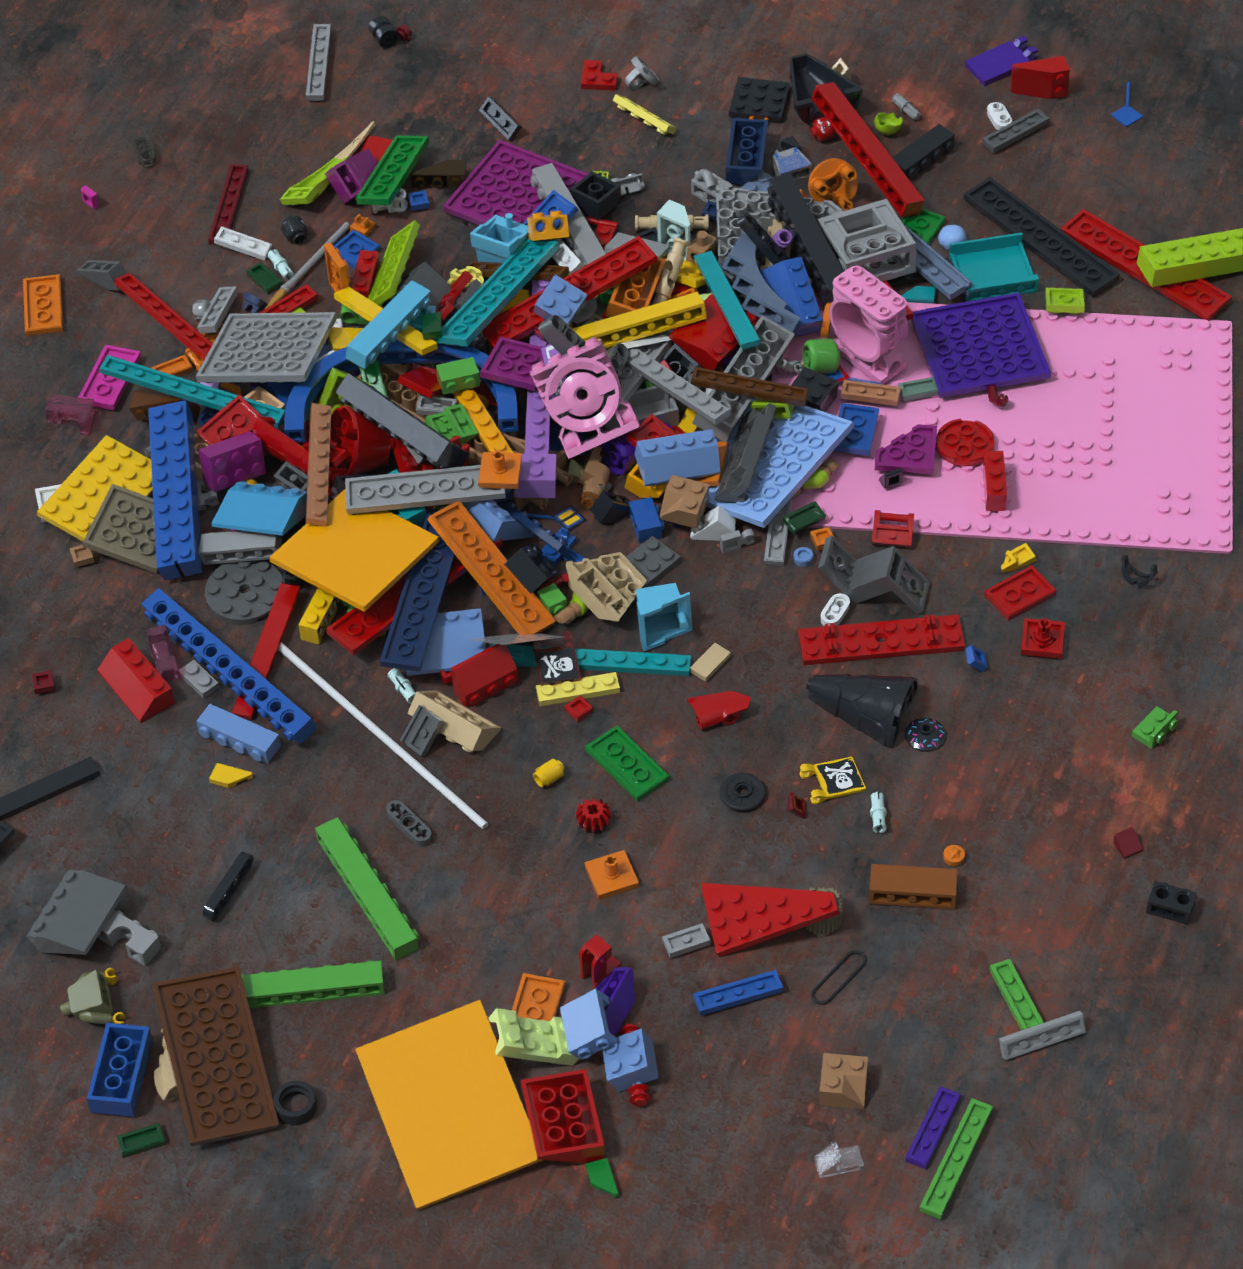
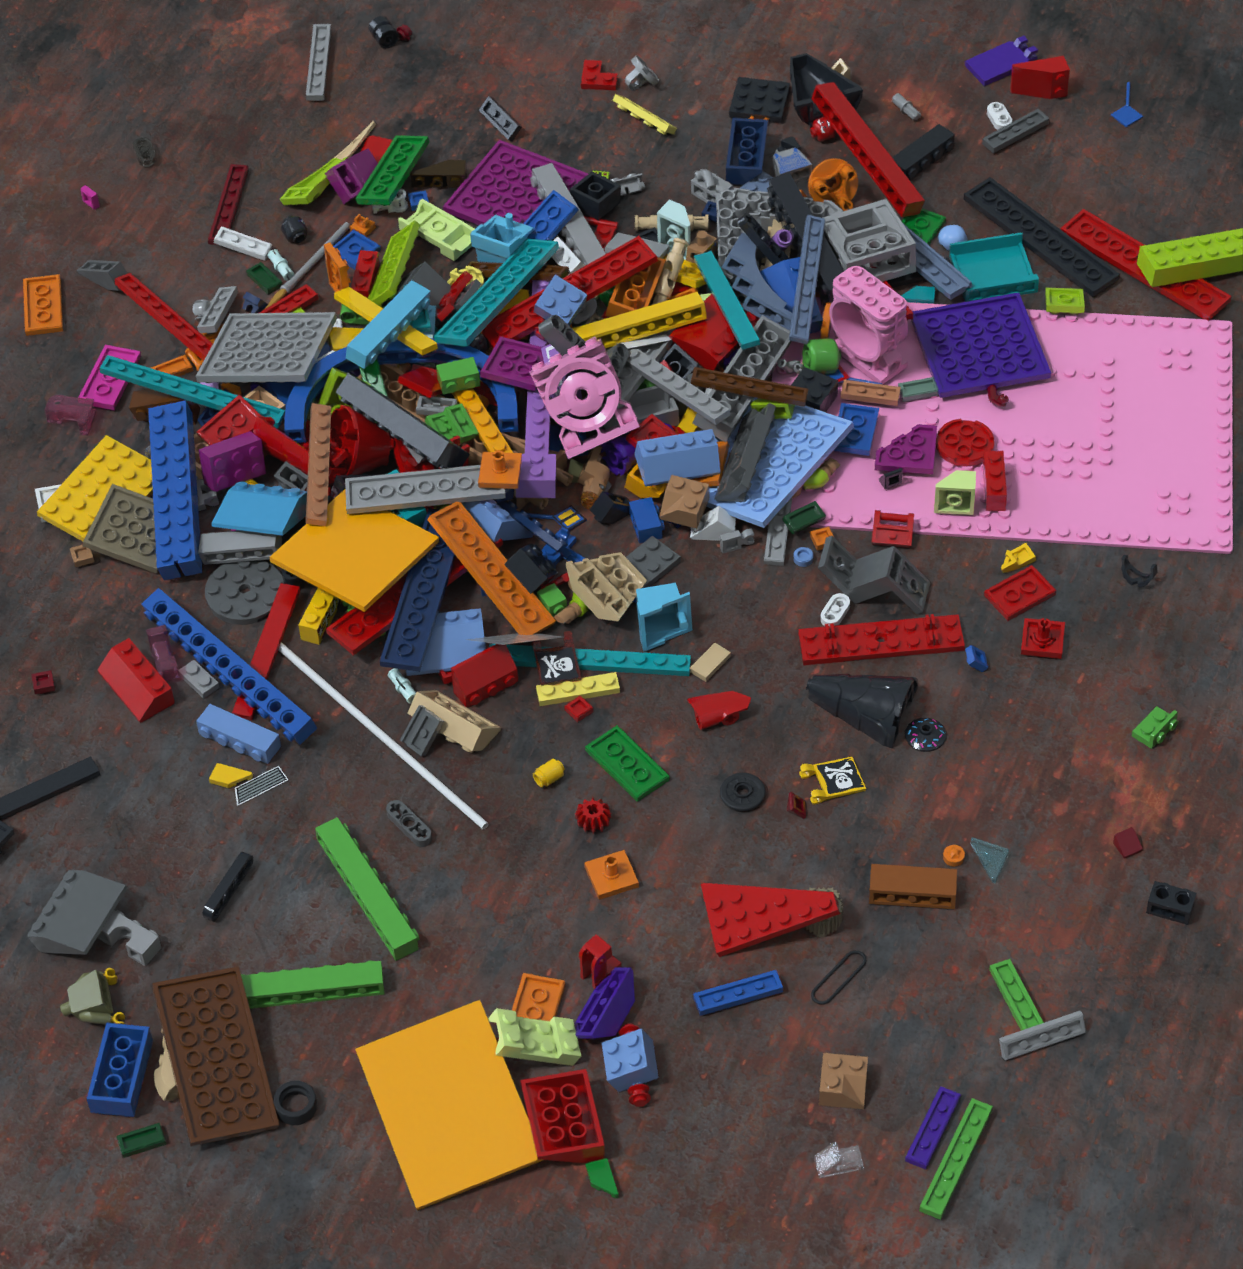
(260, 785): none -> sticker
(432, 325): dark green tile -> none
(440, 229): none -> yellowish green piece
(548, 230): light orange brick -> none
(586, 1024): panel -> none
(686, 940): light grey plate -> none
(807, 279): none -> sand blue tile
(878, 812): light aqua pin -> none
(887, 123): lime hair -> none
(956, 493): none -> yellowish green slope
(990, 856): none -> clear light blue tile

